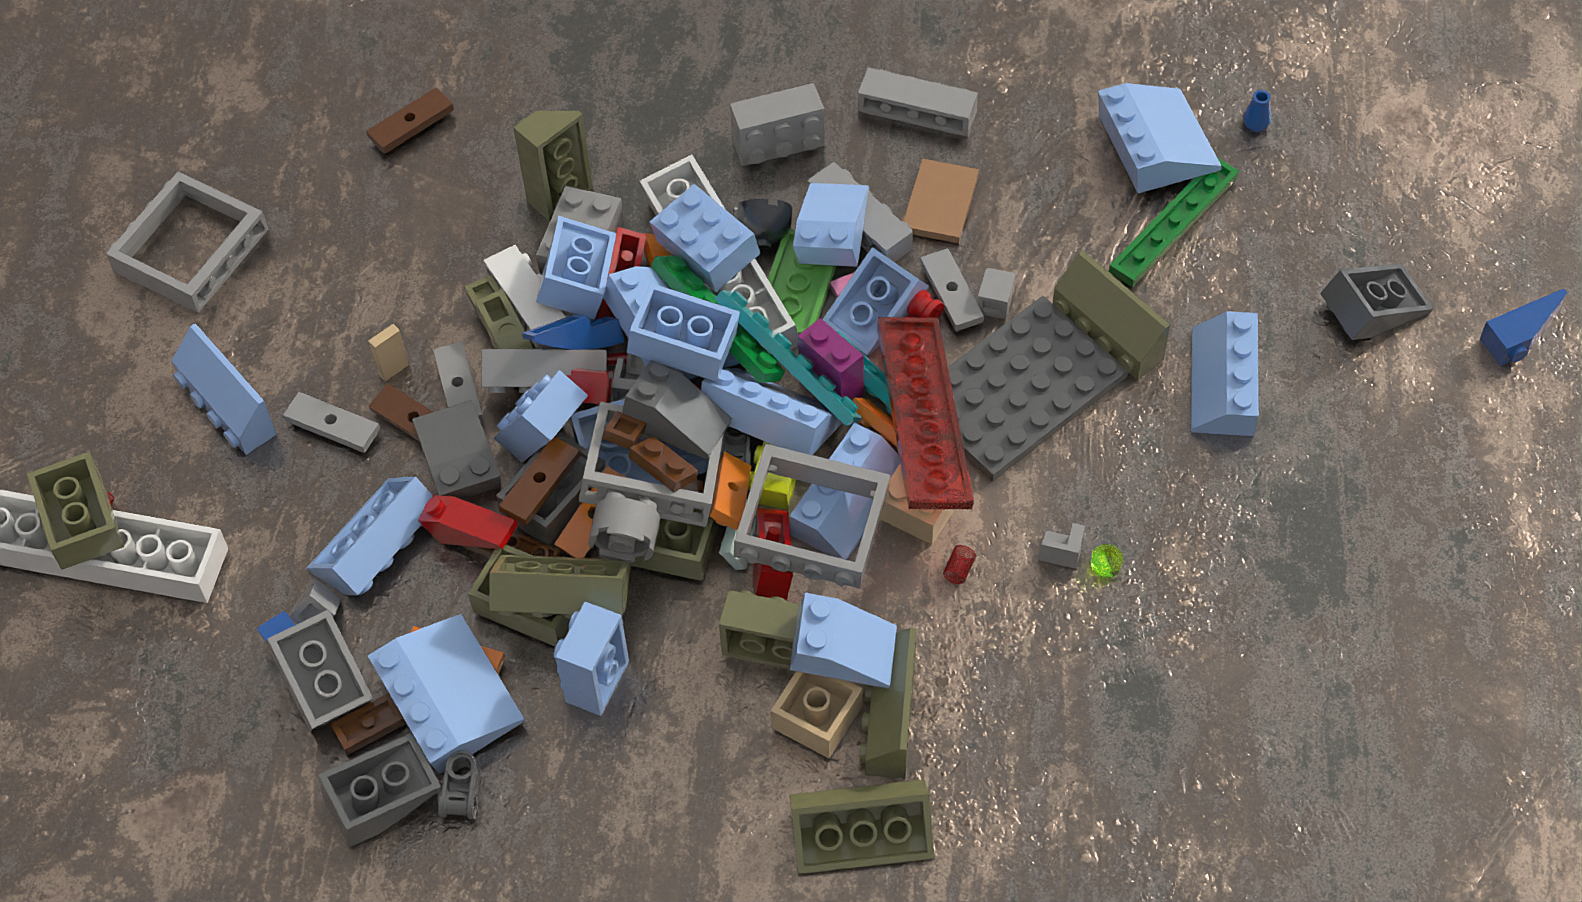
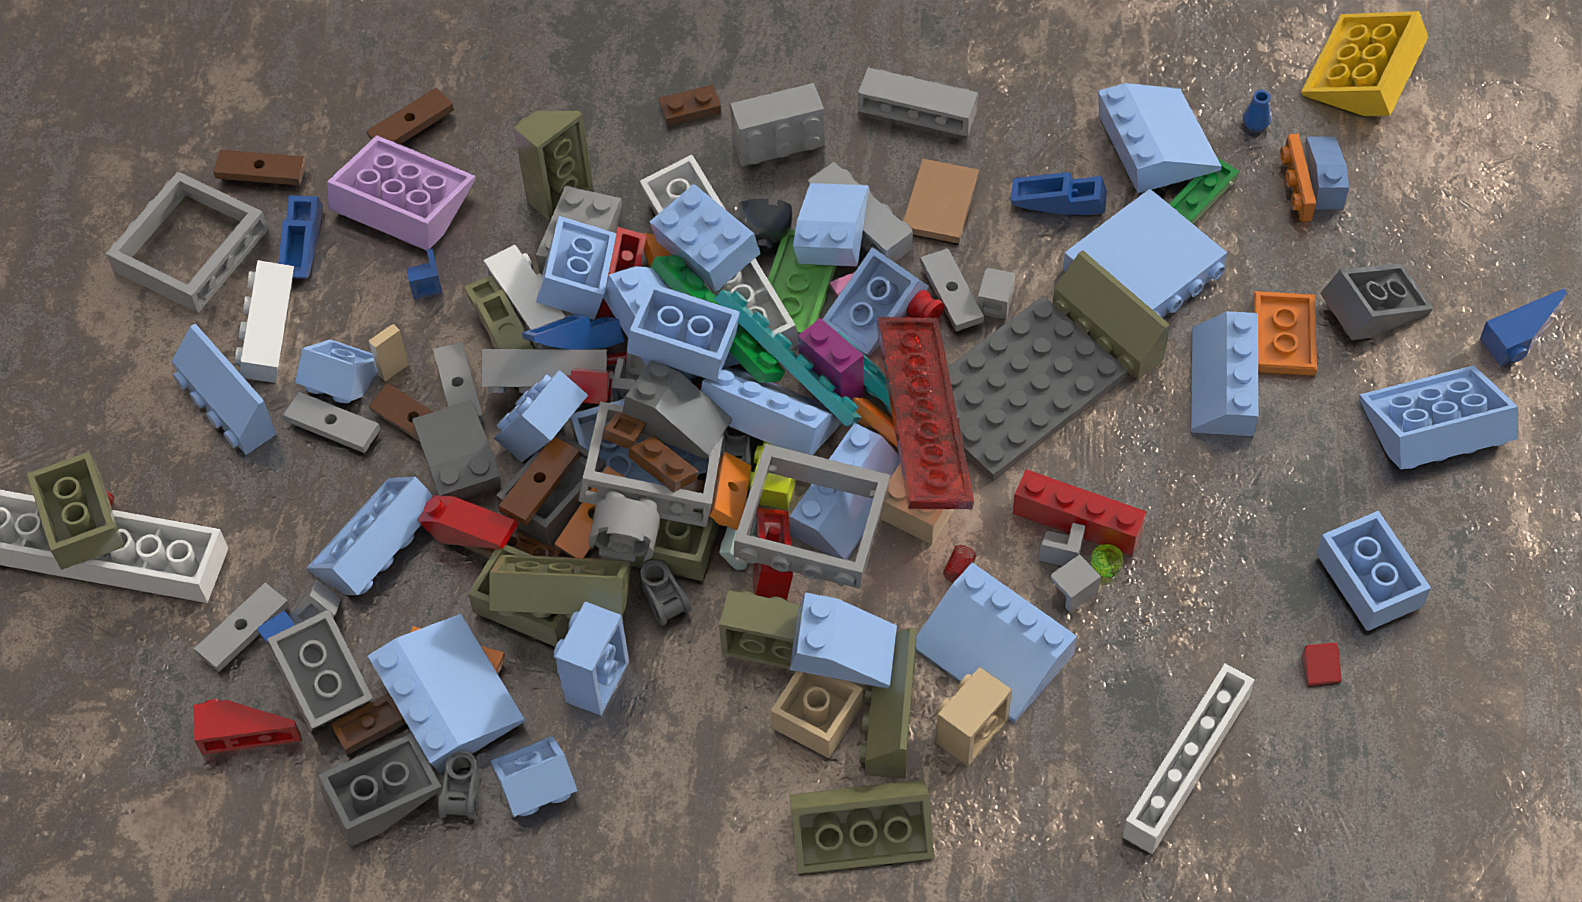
(228, 638): none -> light grey tile
(234, 726): none -> red slope
(259, 167): none -> reddish brown tile
(265, 321): none -> white brick
(300, 234): none -> blue slope
(336, 370): none -> light blue slope
(399, 192): none -> lavender slope
(424, 278): none -> blue panel
(534, 776): none -> light blue slope
(666, 596): none -> dark grey piece
(690, 105): none -> reddish brown plate
(973, 715): none -> tan brick
(1000, 632): none -> light blue slope
(1060, 194): none -> blue slope
(1063, 504): none -> red brick
(1077, 582): none -> light grey panel
(1154, 253): none -> light blue panel
(1188, 758): none -> white brick
(1286, 333): none -> orange tile
(1298, 178): none -> orange tile
(1322, 663): none -> red slope
(1327, 172): none -> medium blue slope
(1367, 61): none -> yellow slope
(1373, 570): none -> light blue brick
(1440, 417): none -> light blue slope

